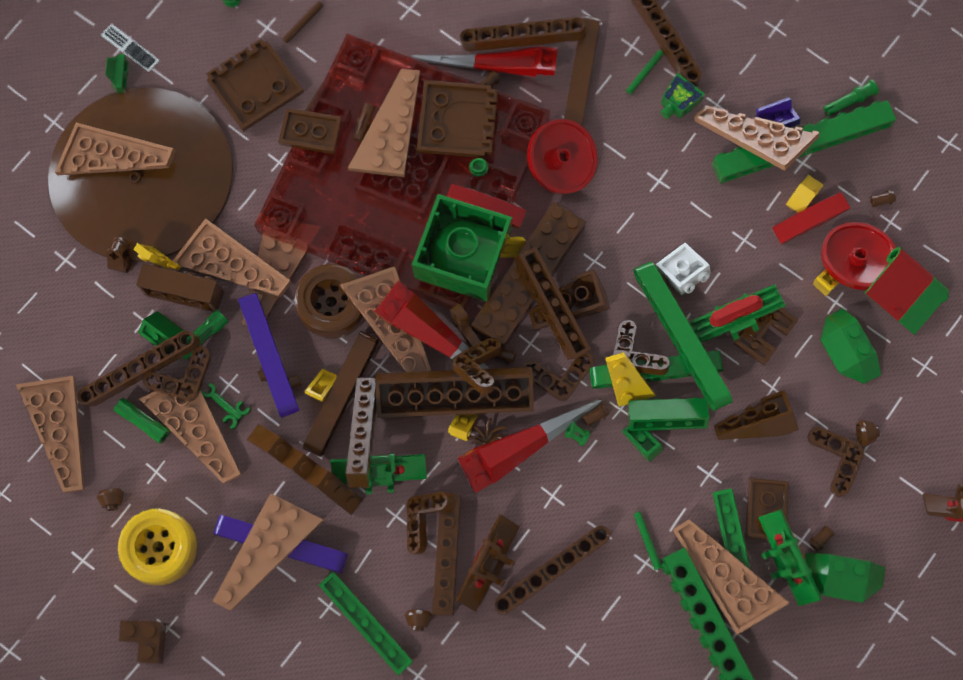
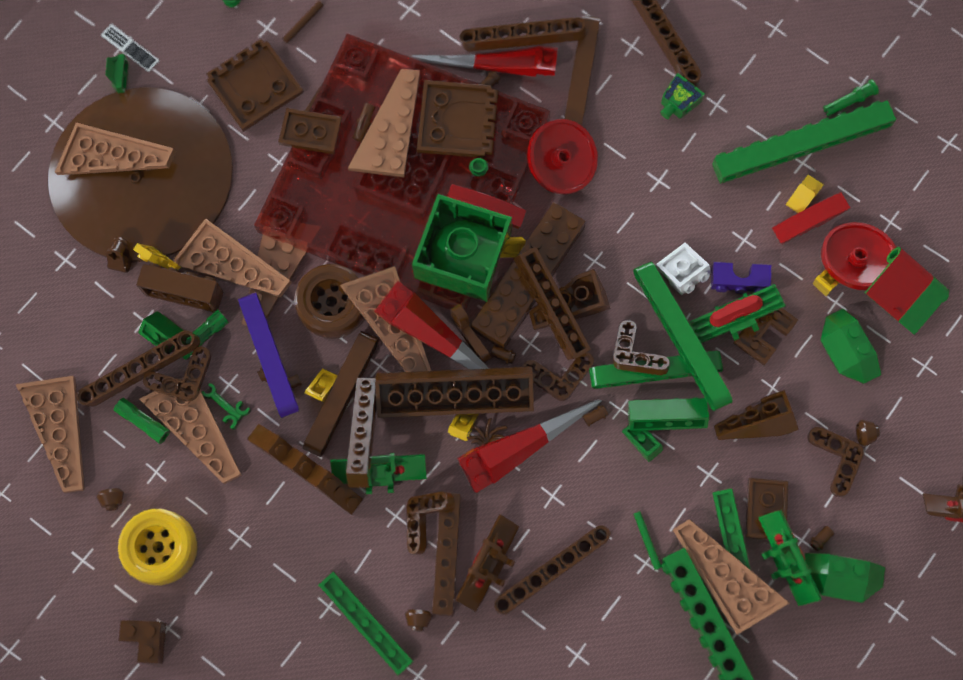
(270, 542): nougat wing -> none
(304, 552): dark purple beam -> none
(488, 349): reddish brown beam -> none
(582, 438): green bush -> none
(626, 380): yellow wing -> none
(645, 71): green bar -> none
(724, 278): none -> dark purple arch
(760, 136): nougat wing -> none
(780, 112): dark purple bracket -> none
(884, 198): reddish brown pin -> none

